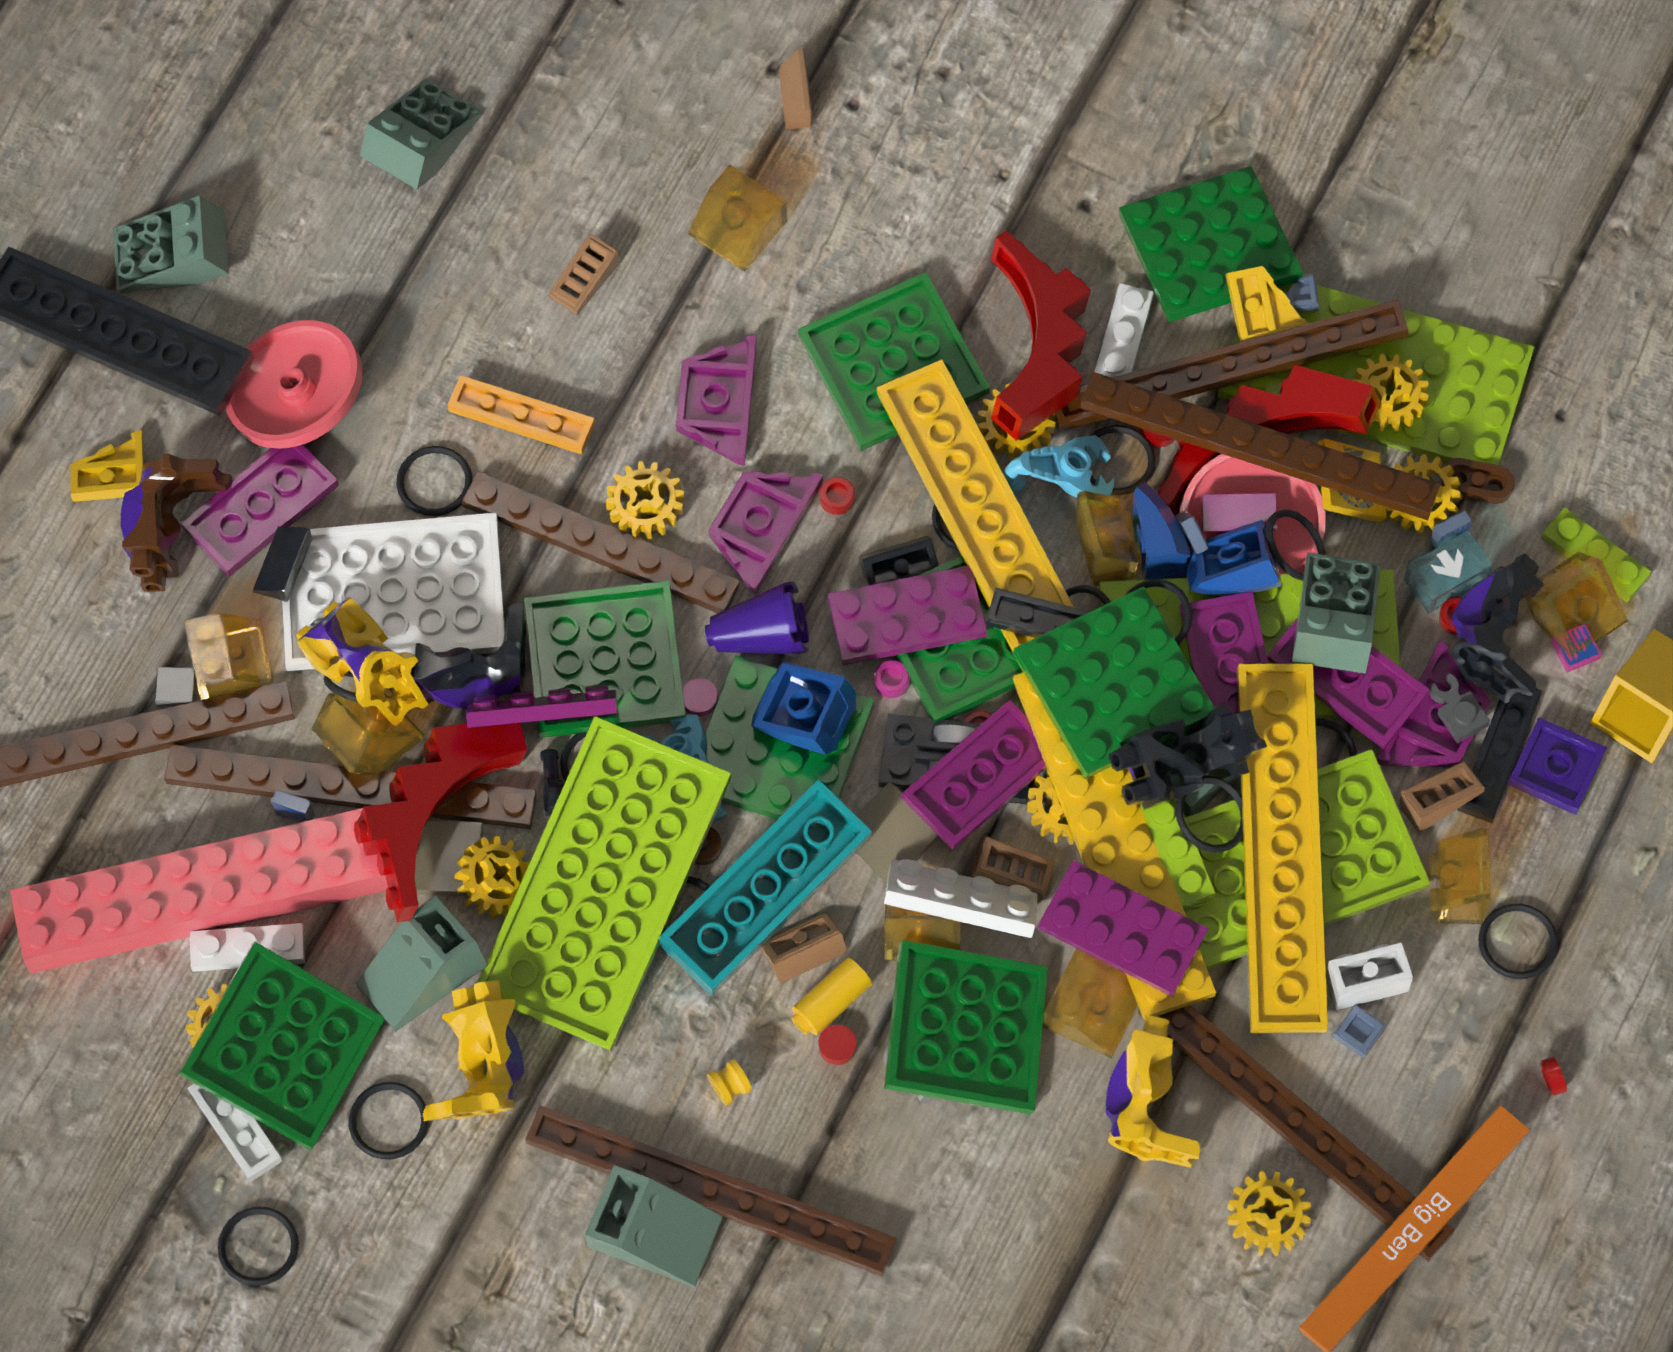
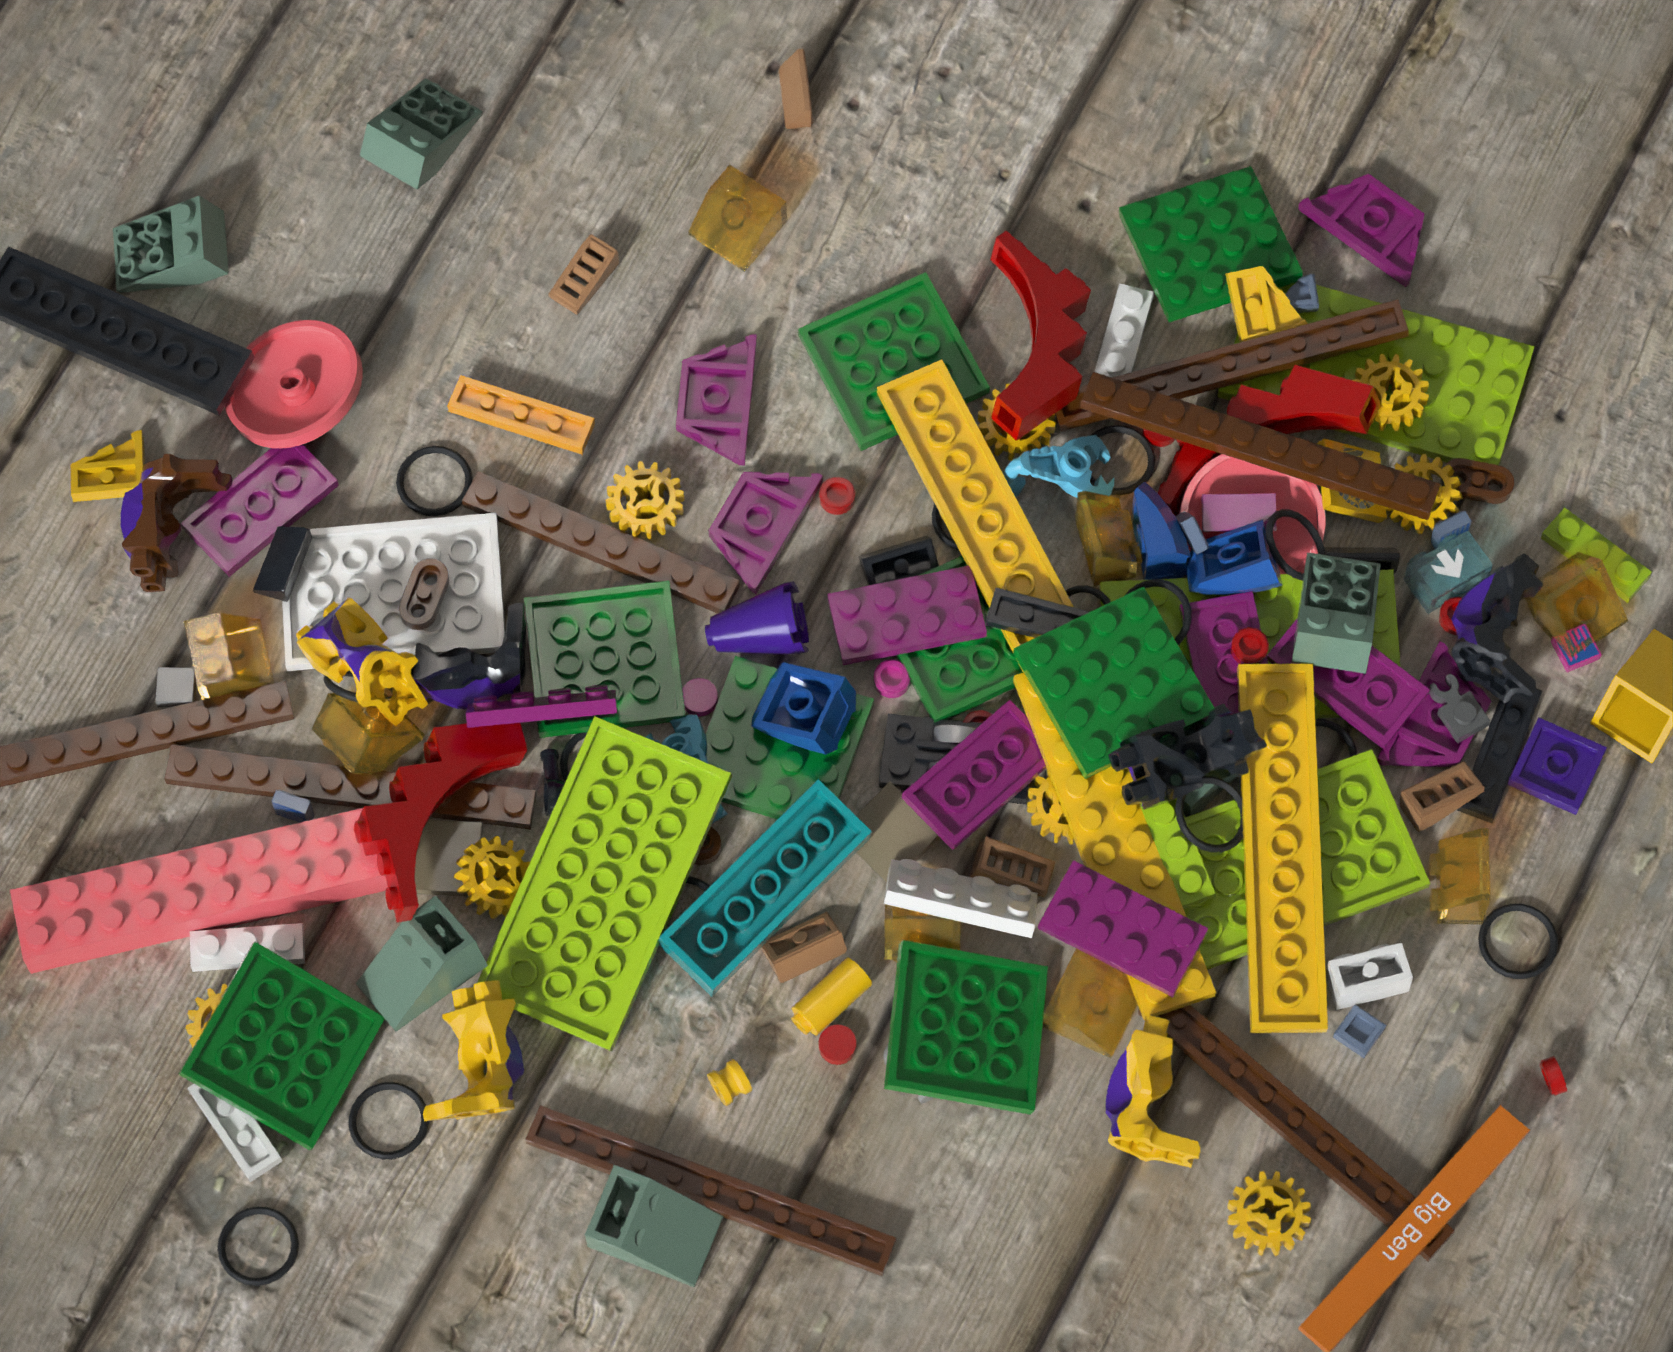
(424, 596): none -> plate
(1249, 646): none -> red tile
(1372, 223): none -> magenta wing
(1386, 557): none -> black slope

